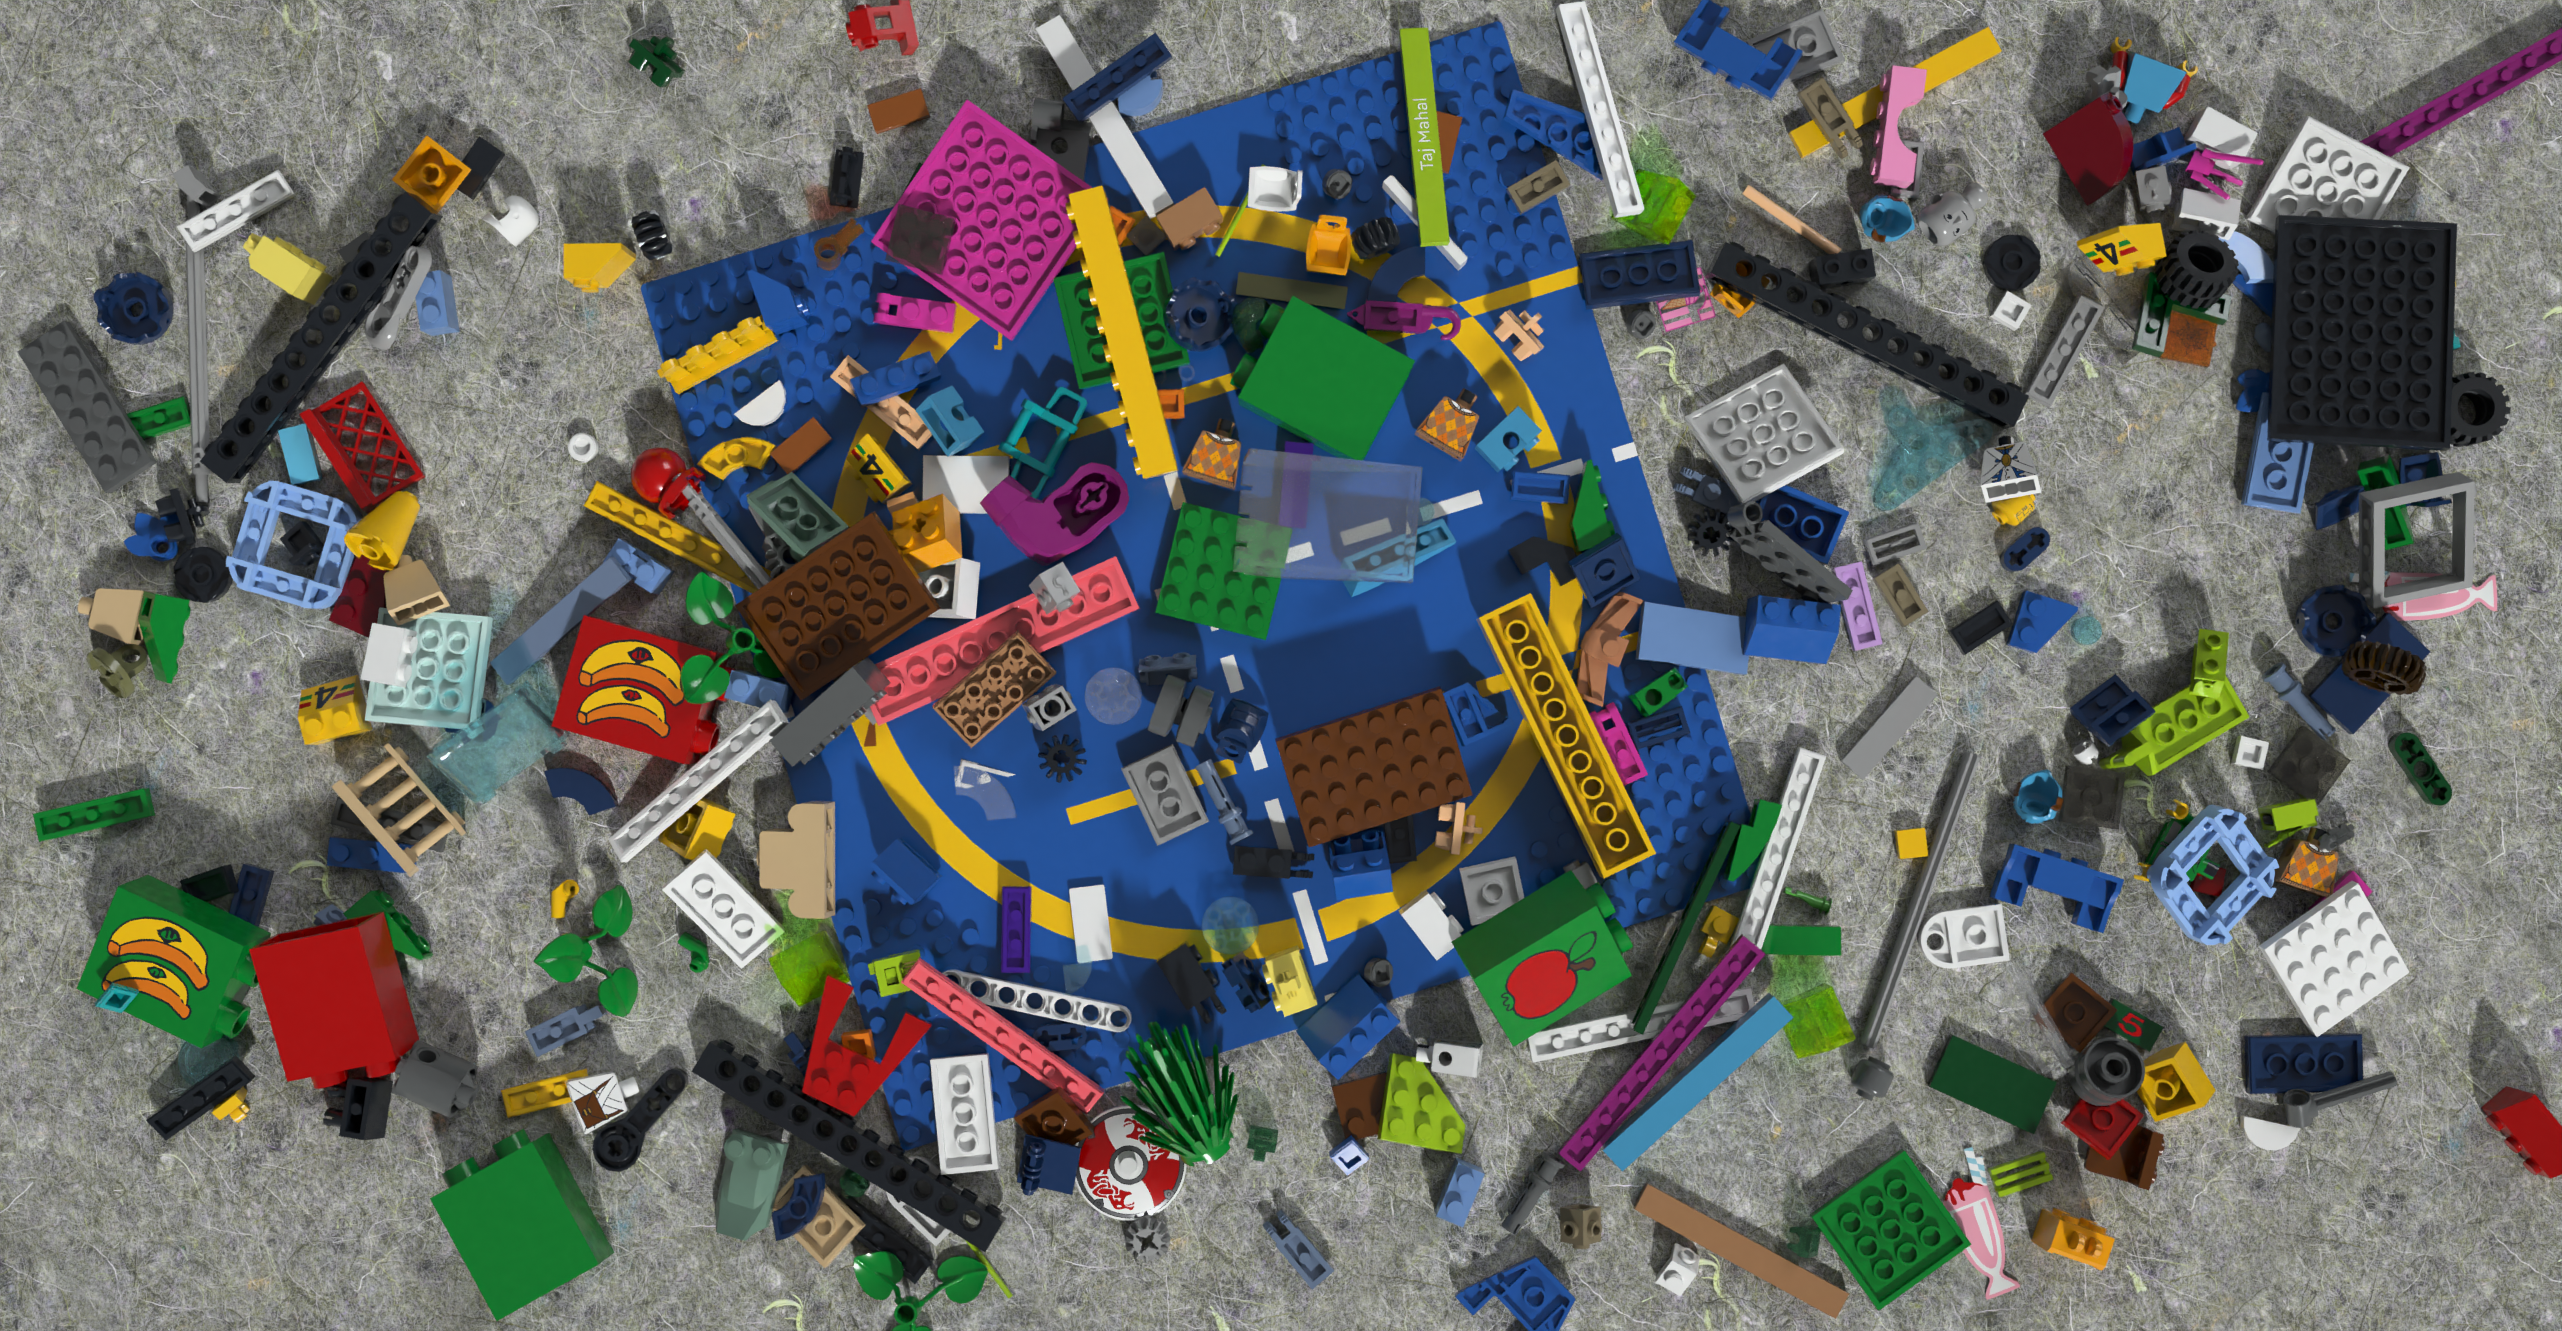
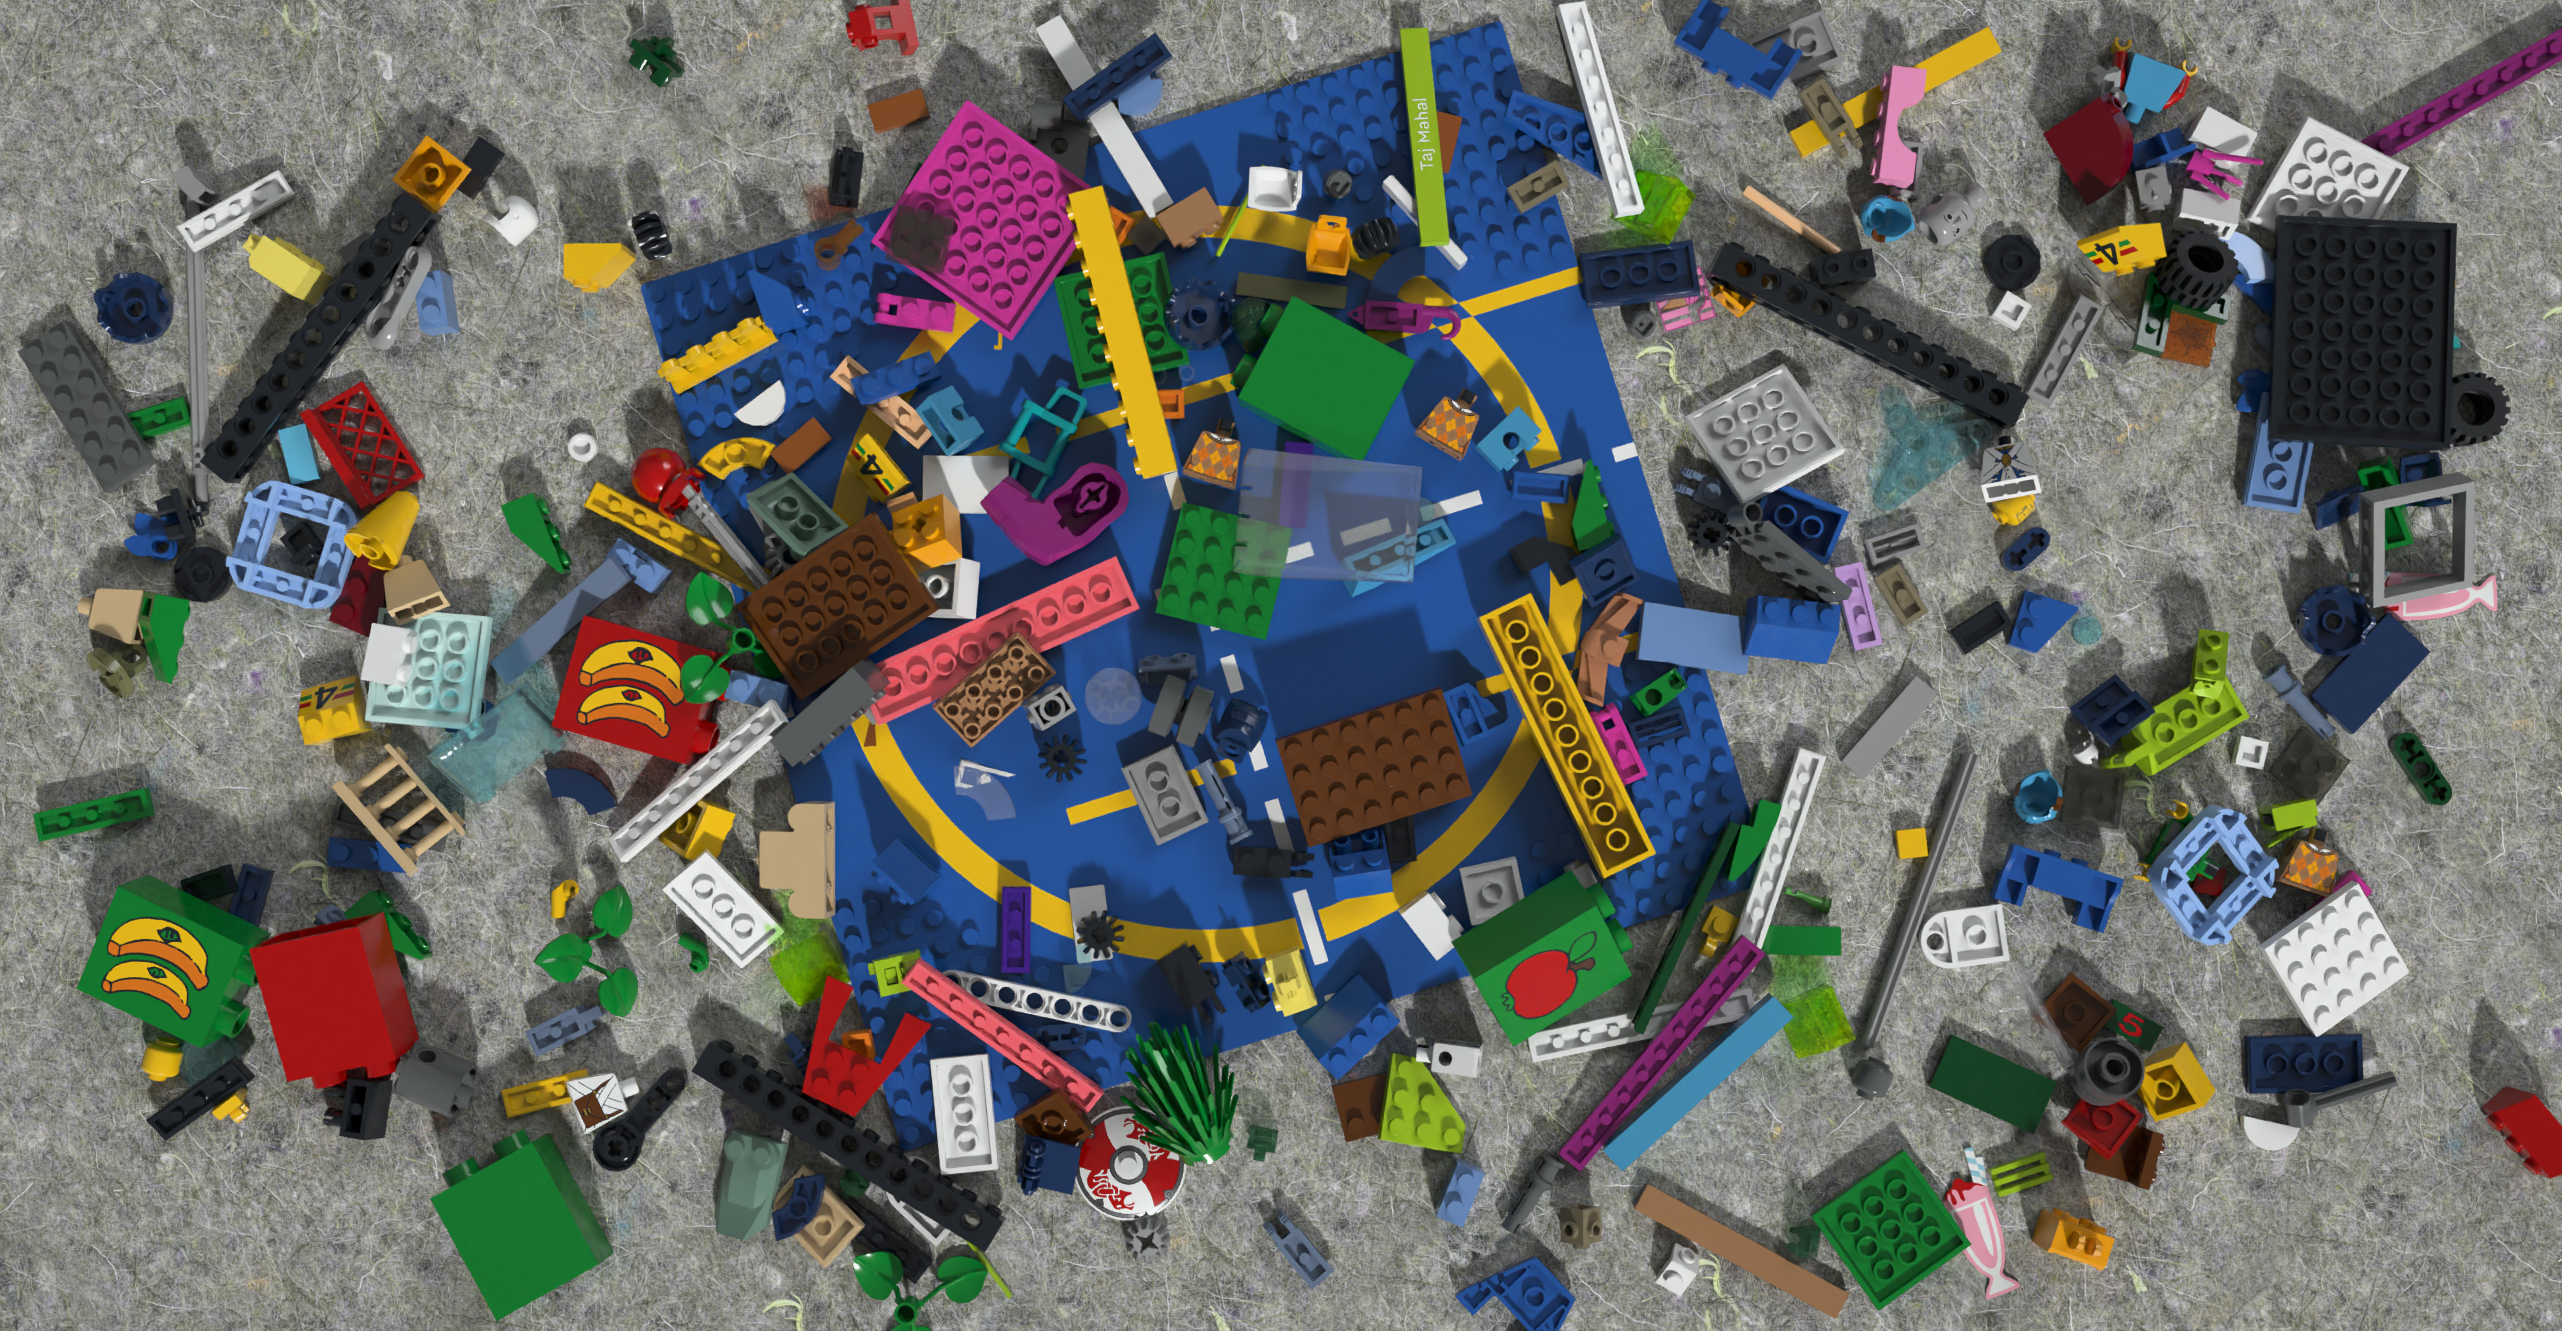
(116, 997): teal slope -> none
(162, 1058): none -> yellow head
(531, 524): none -> green slope
(1055, 588): light grey head -> none
(1109, 929): none -> black gear
(1230, 925): clear light blue tile -> none
(1349, 1155): tile -> none
(1378, 972): dark grey tile -> none
(1455, 814): light nougat hips -> none
(1512, 324): light nougat hips -> none
(2336, 837): dark grey axle -> none
(2384, 668): dark brown gear -> none

